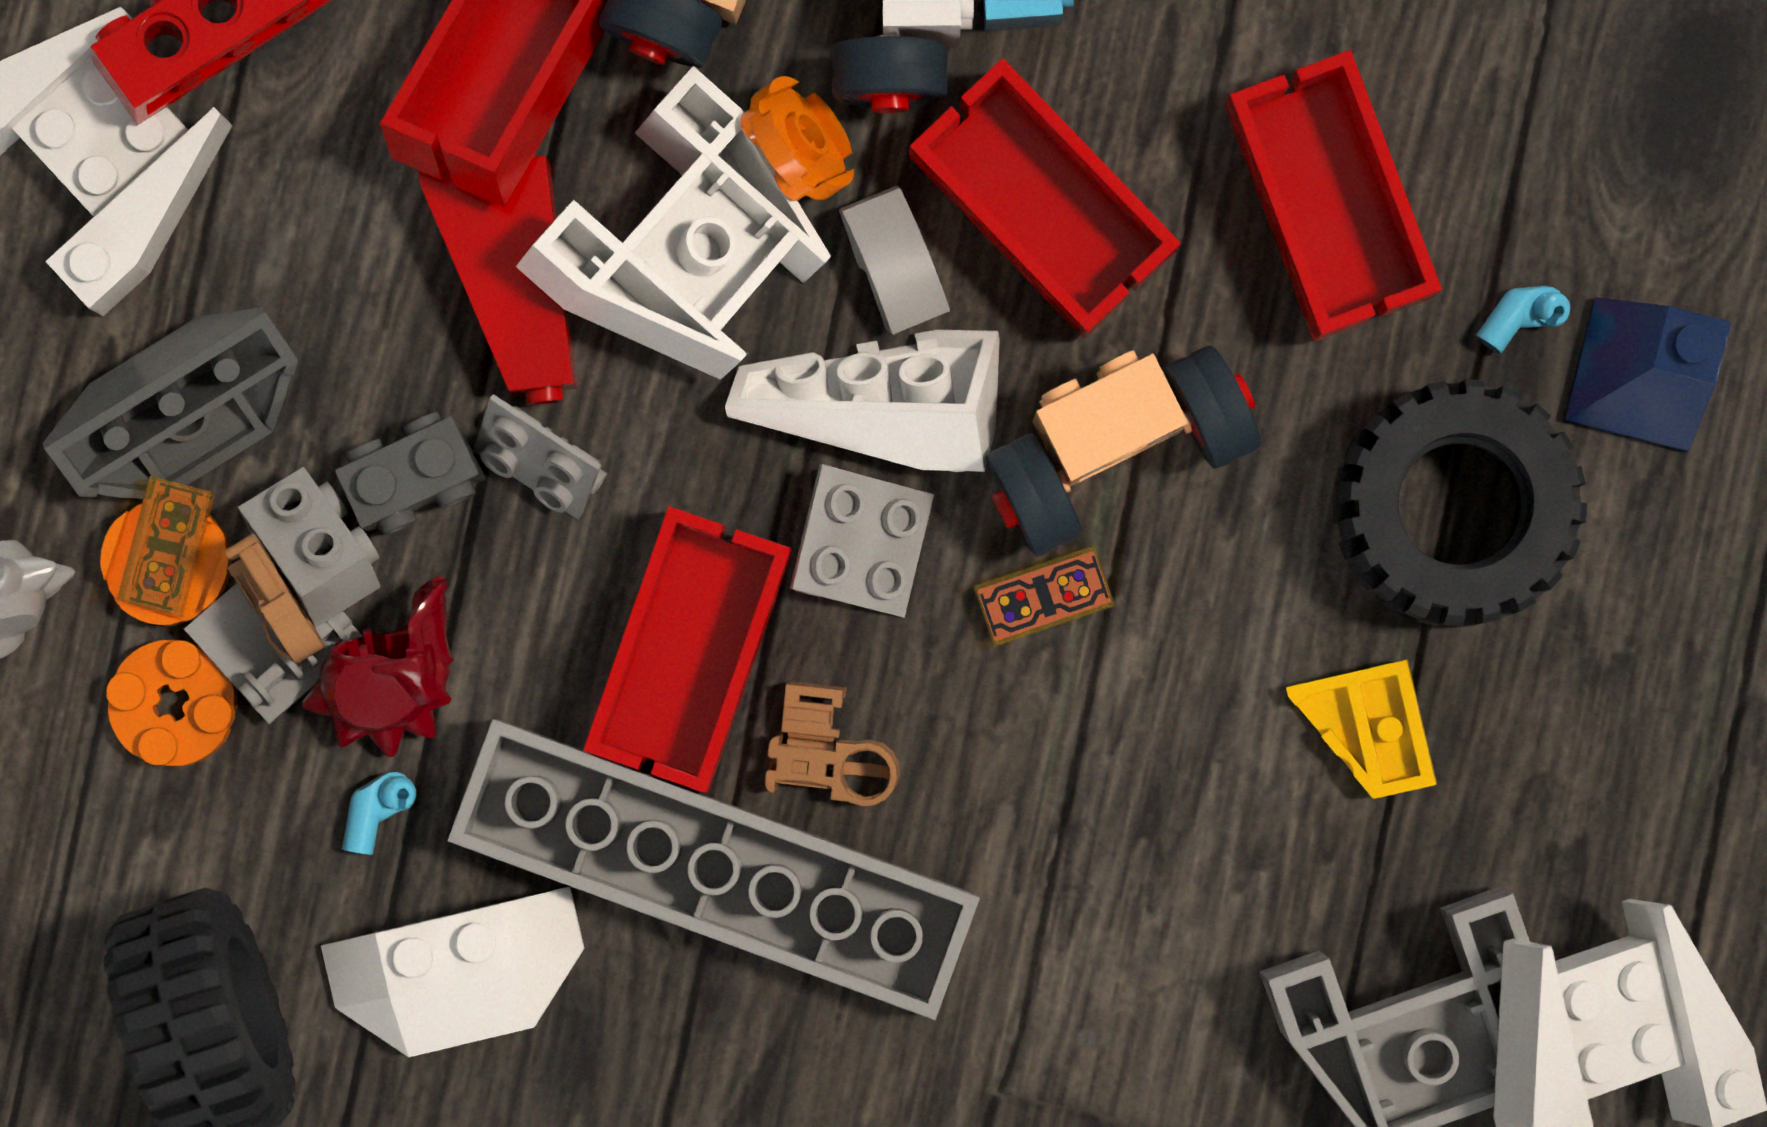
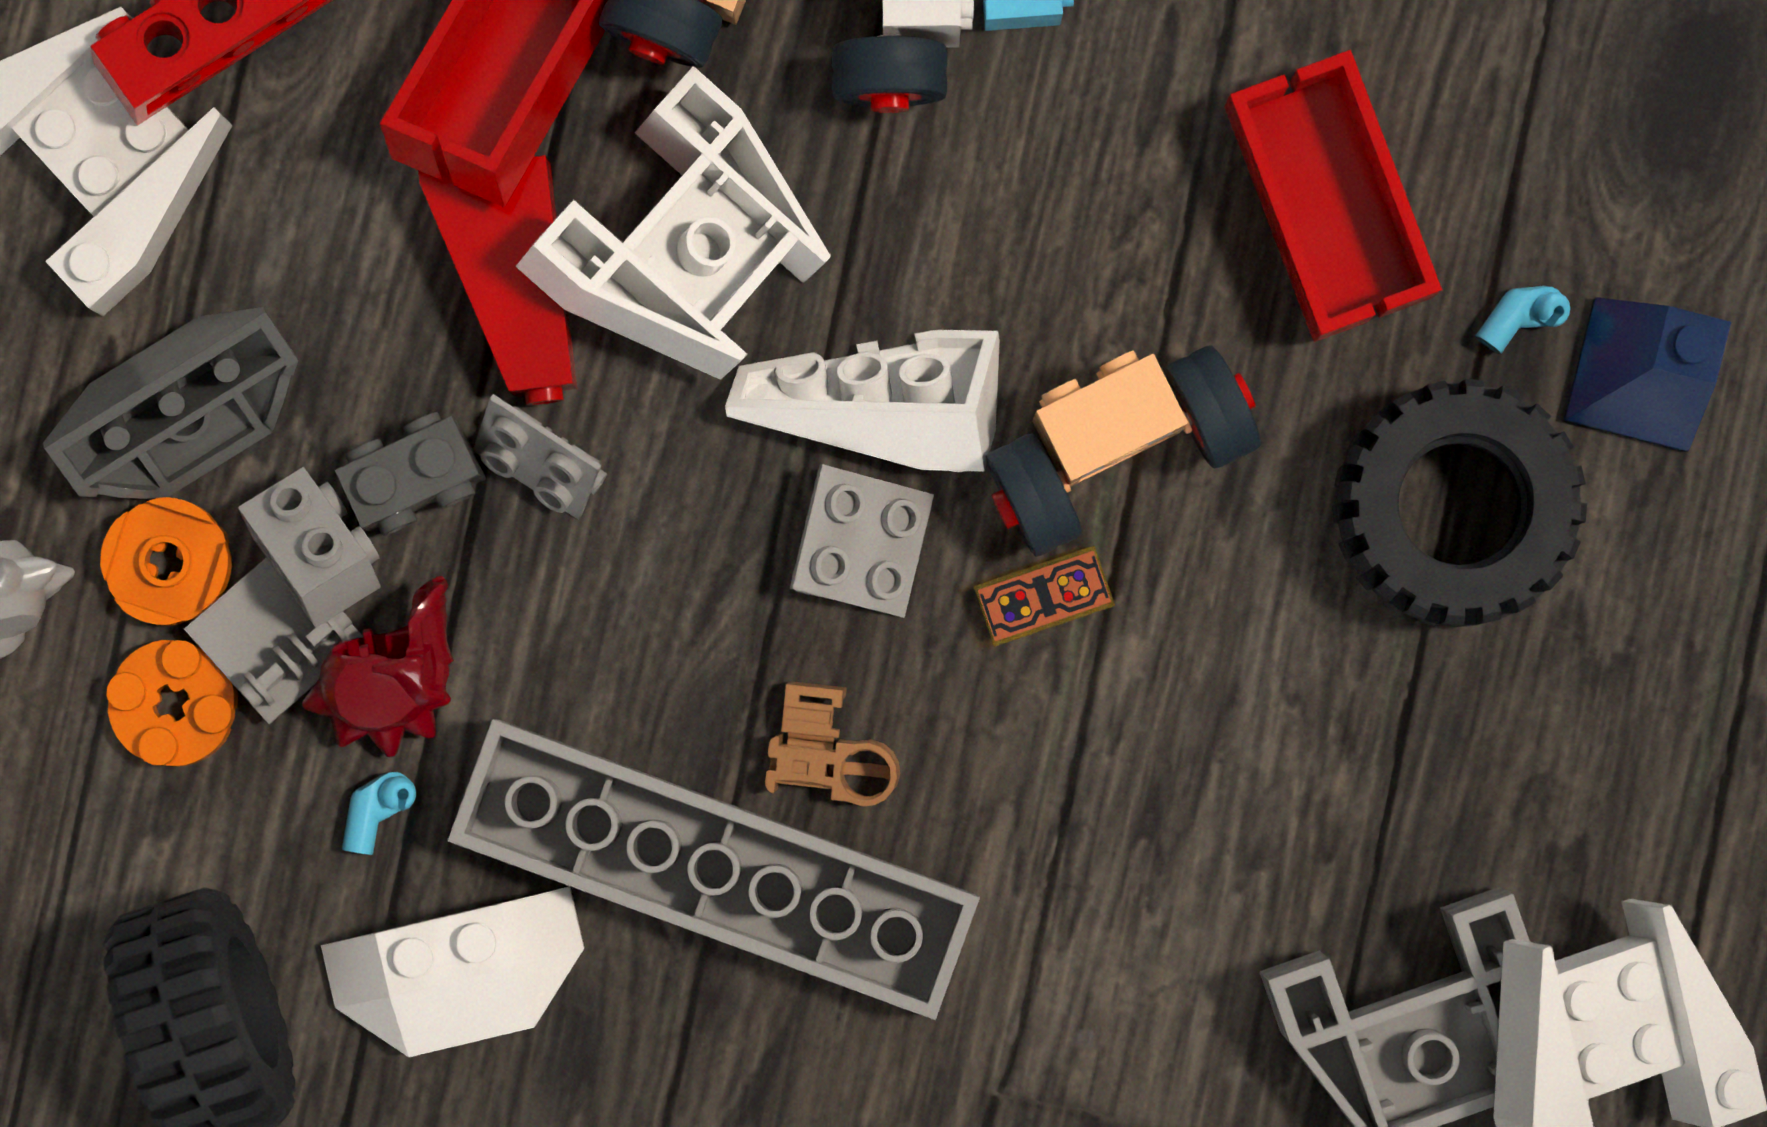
(166, 546): clear yellow tile -> none
(272, 597): medium nougat piece -> none
(688, 650): red piece -> none
(798, 140): orange plate -> none
(894, 259): light grey slope -> none
(1043, 198): red piece -> none
(1372, 726): yellow wing -> none

